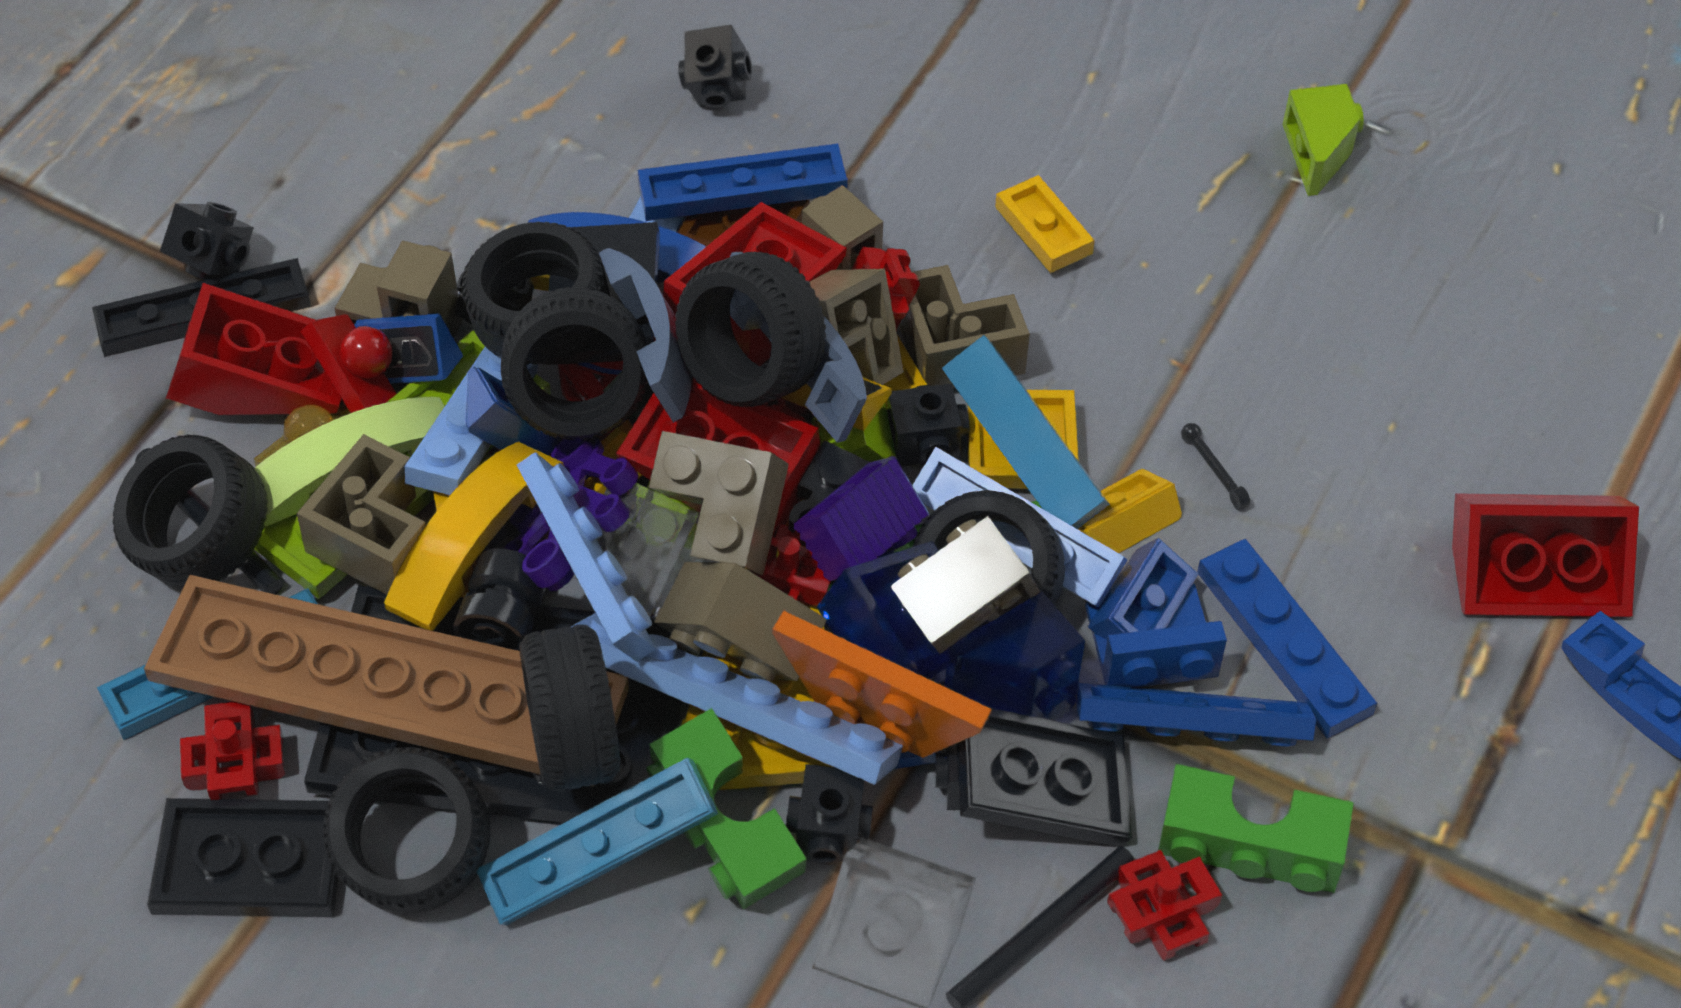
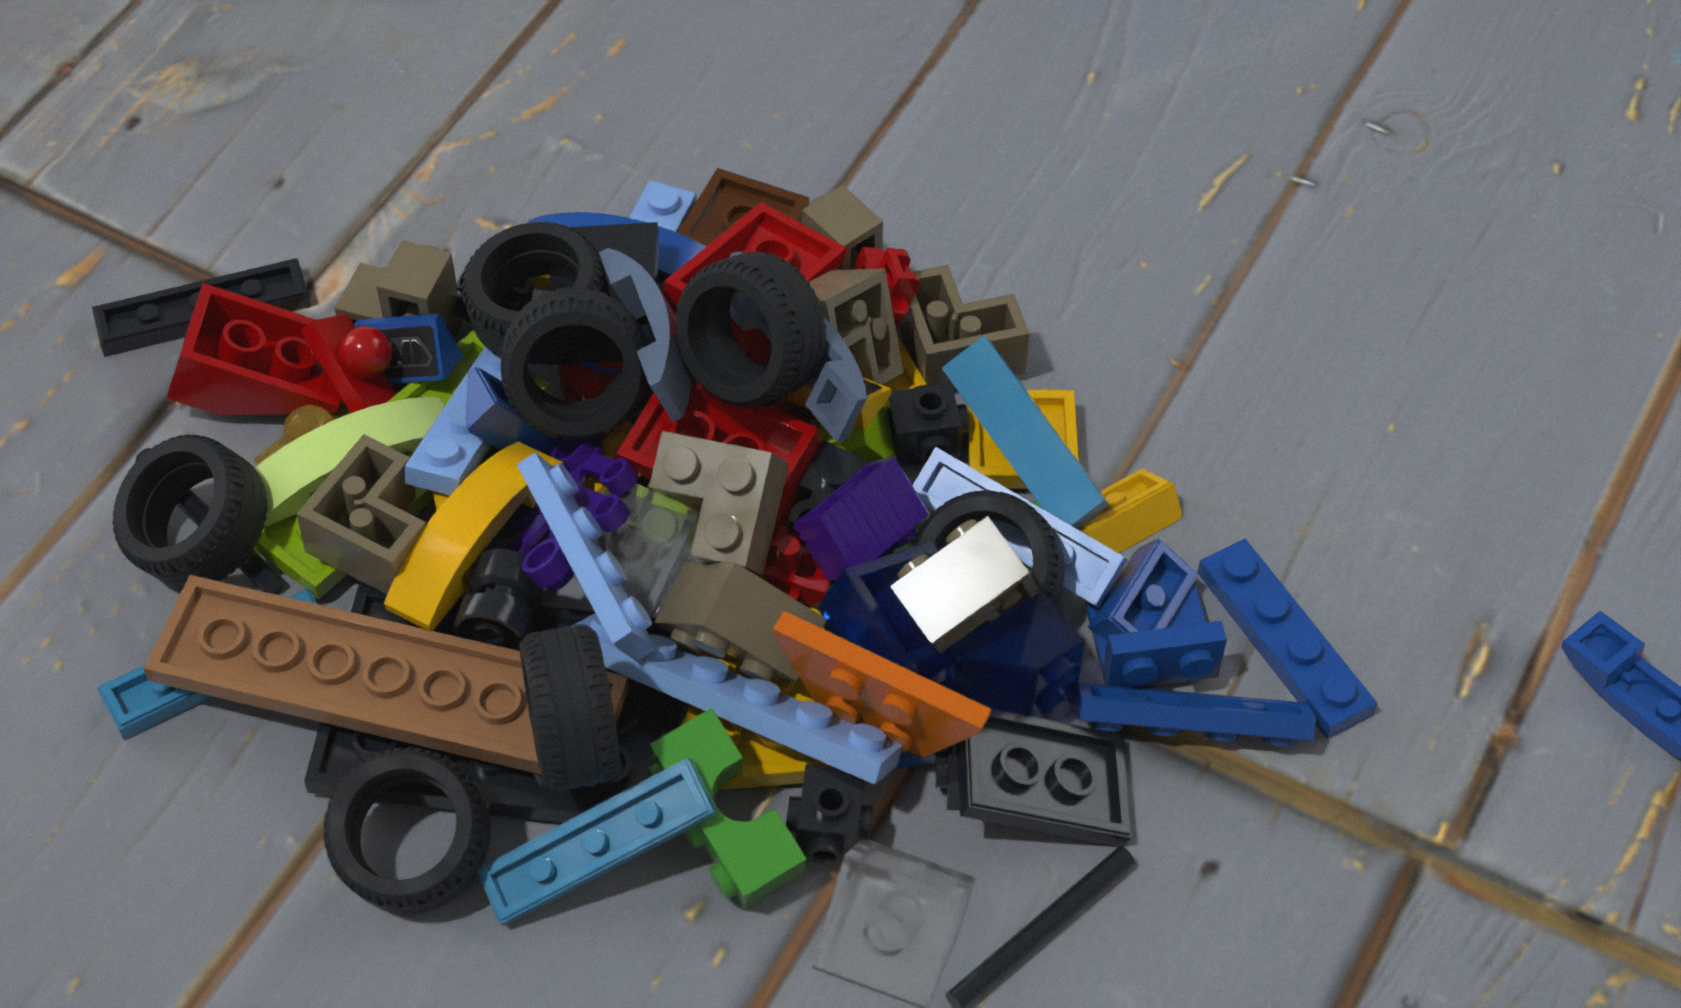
(207, 239): black brick -> none
(226, 743): red piece -> none
(243, 859): black tile -> none
(715, 66): black brick -> none
(741, 181): blue plate -> none
(1044, 223): yellow plate -> none
(1170, 899): red piece -> none
(1192, 434): black hinge -> none
(1299, 849): bright green arch -> none
(1321, 131): lime slope -> none
(1545, 554): red slope -> none

